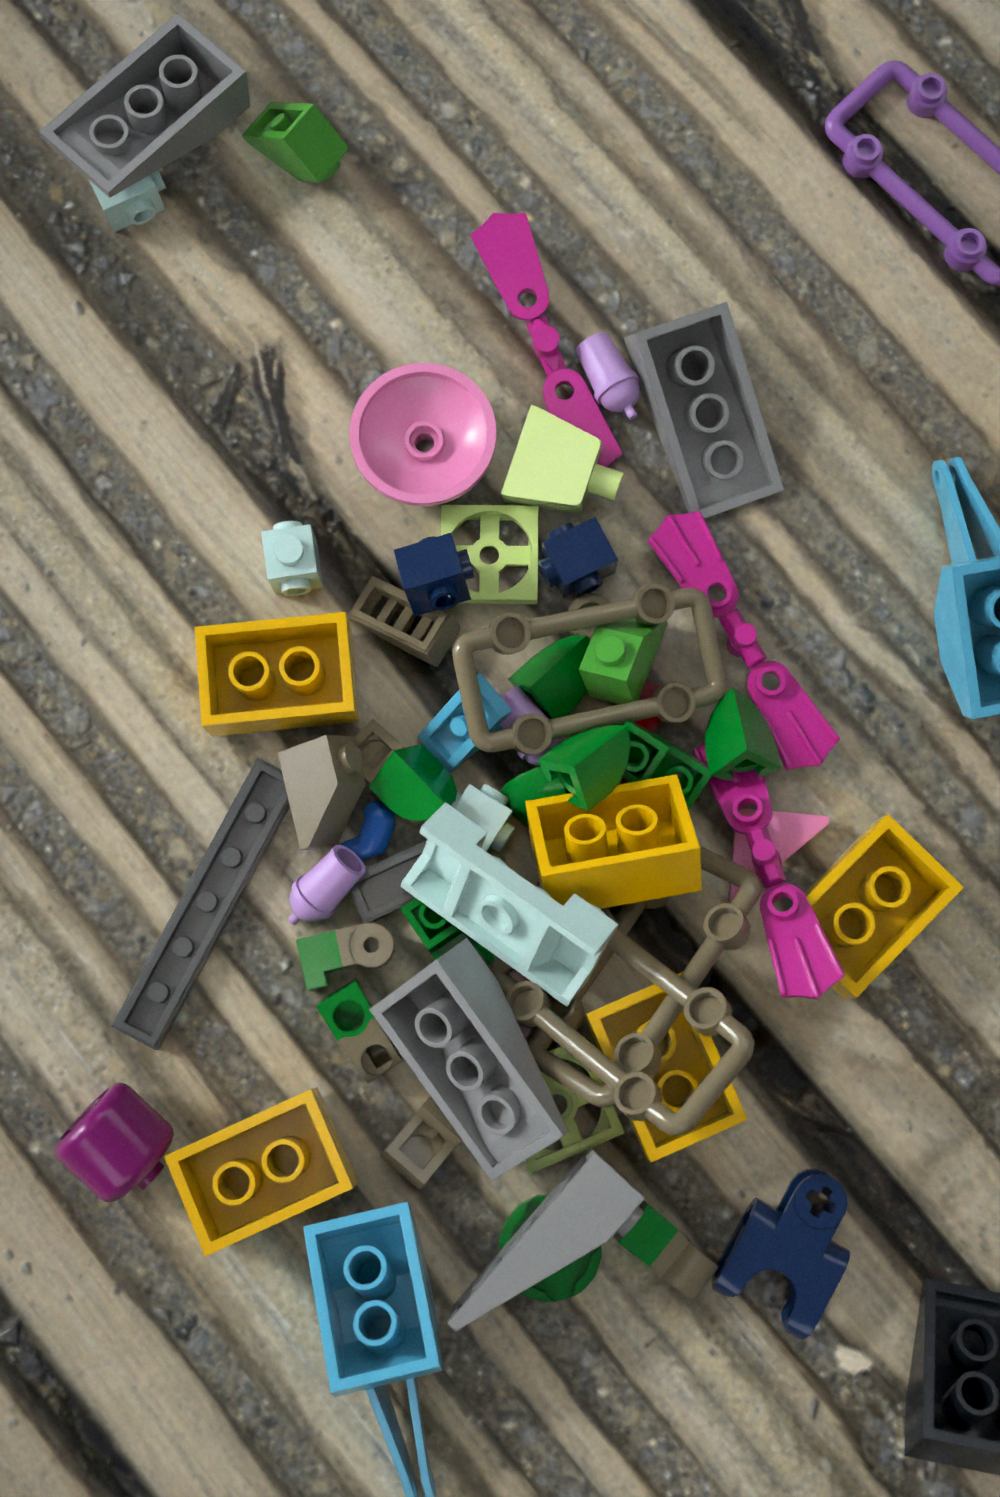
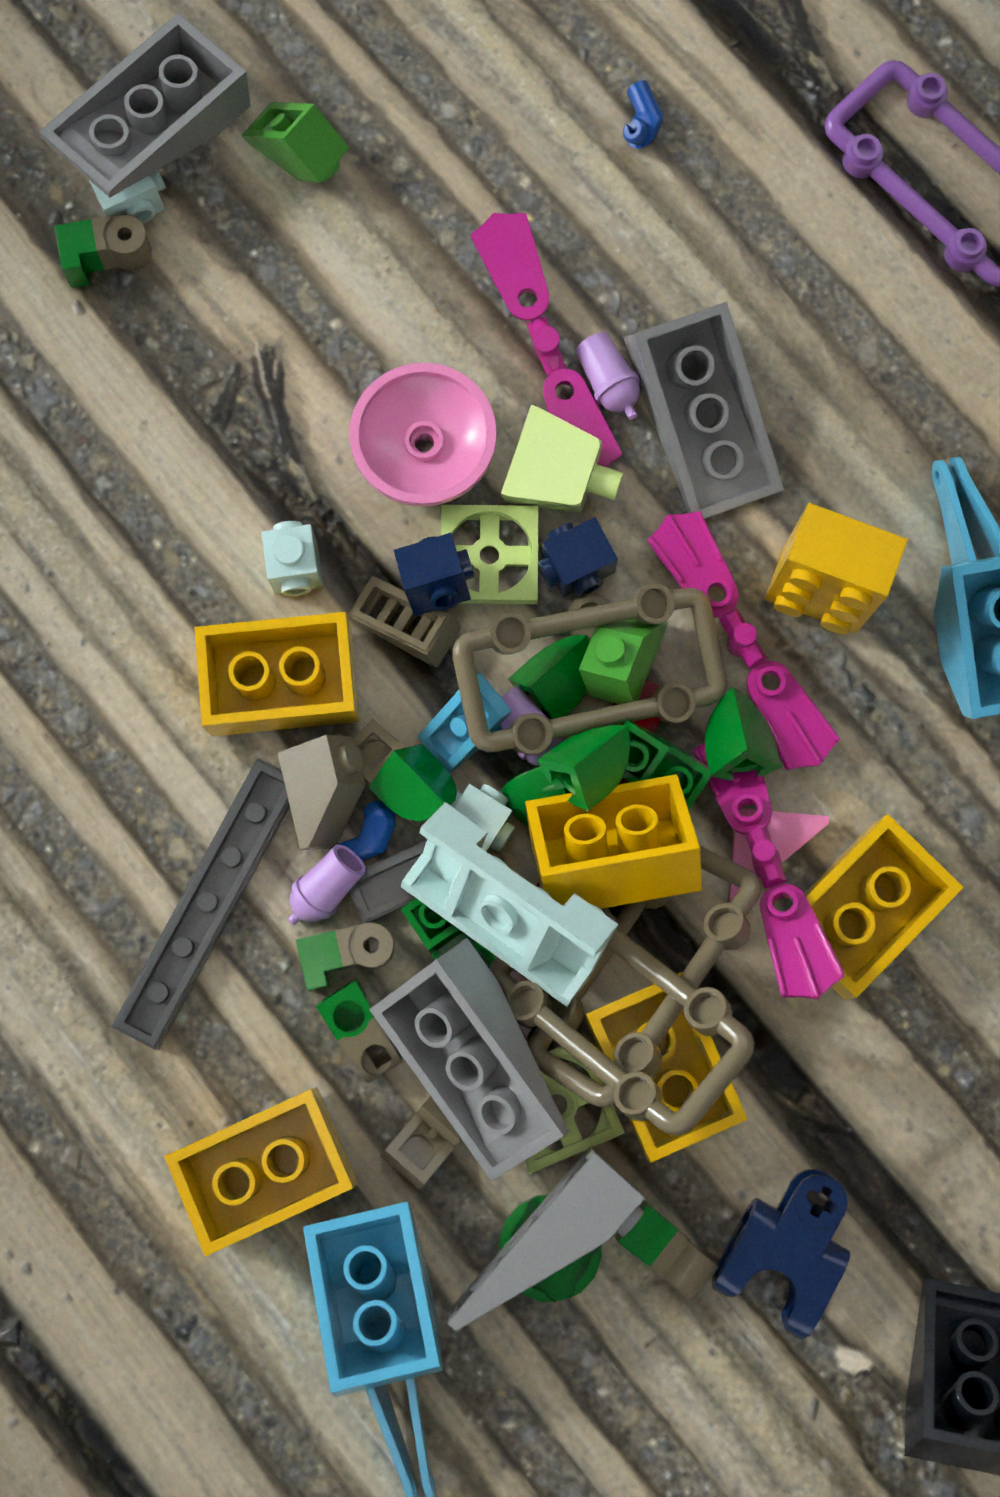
(100, 246): none -> leg
(116, 1143): magenta head -> none
(647, 119): none -> blue arm
(835, 570): none -> yellow brick

